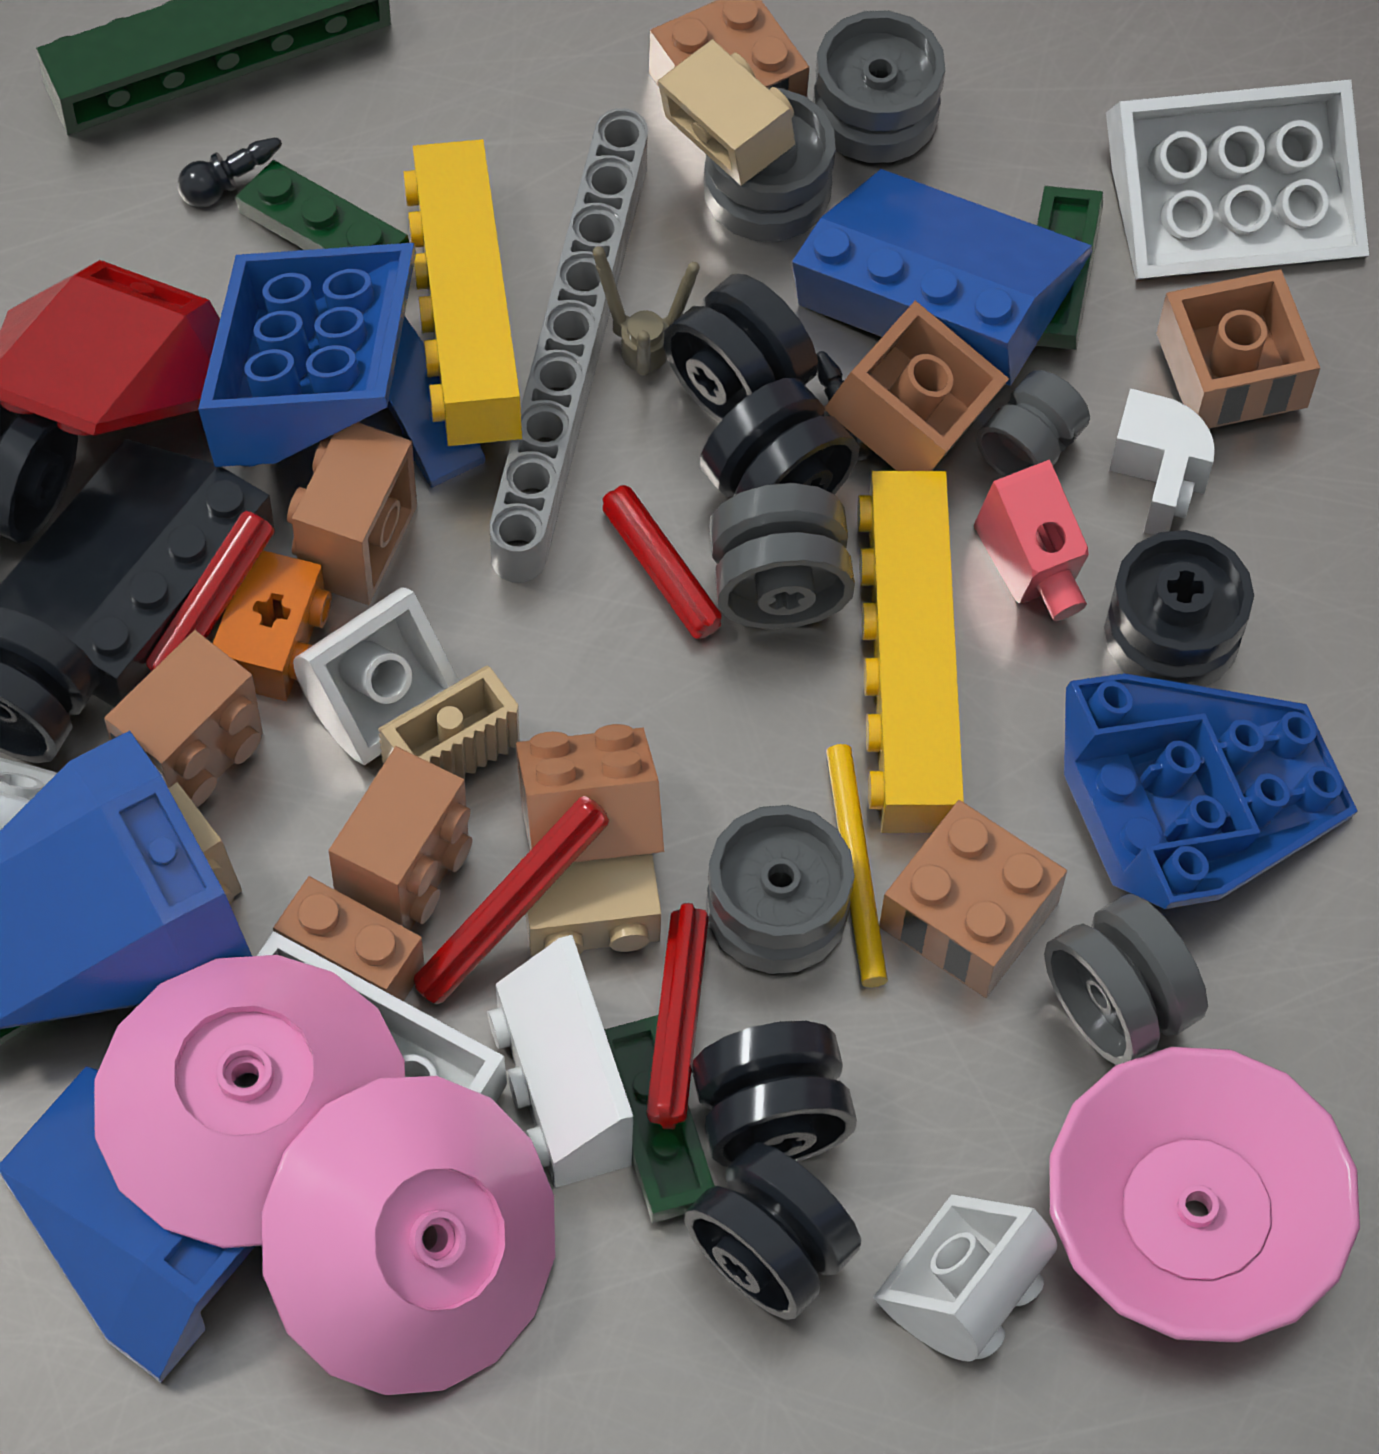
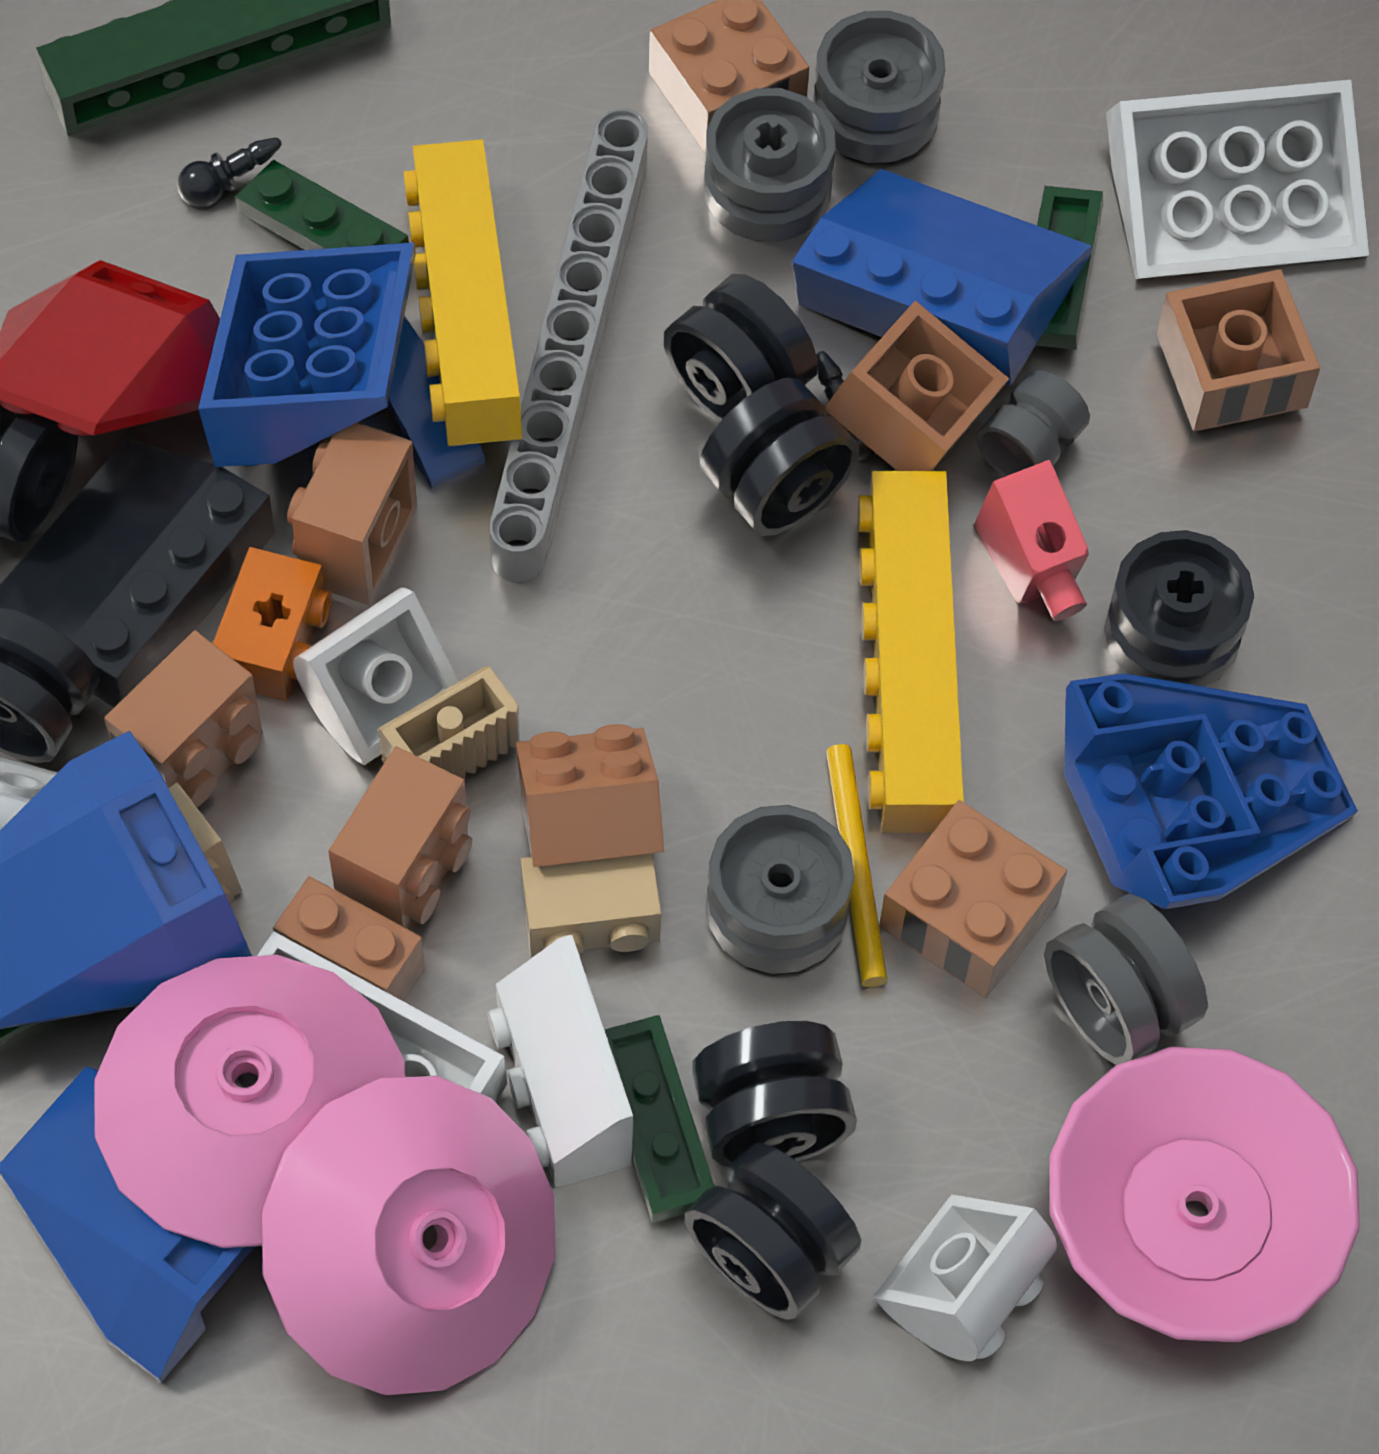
(216, 584): red axle -> none
(511, 900): red axle -> none
(644, 331): dark tan plant -> none
(662, 562): red axle -> none
(678, 1016): red axle -> none
(728, 111): tan brick -> none
(781, 556): dark grey wheel -> none
(1167, 446): white brick -> none

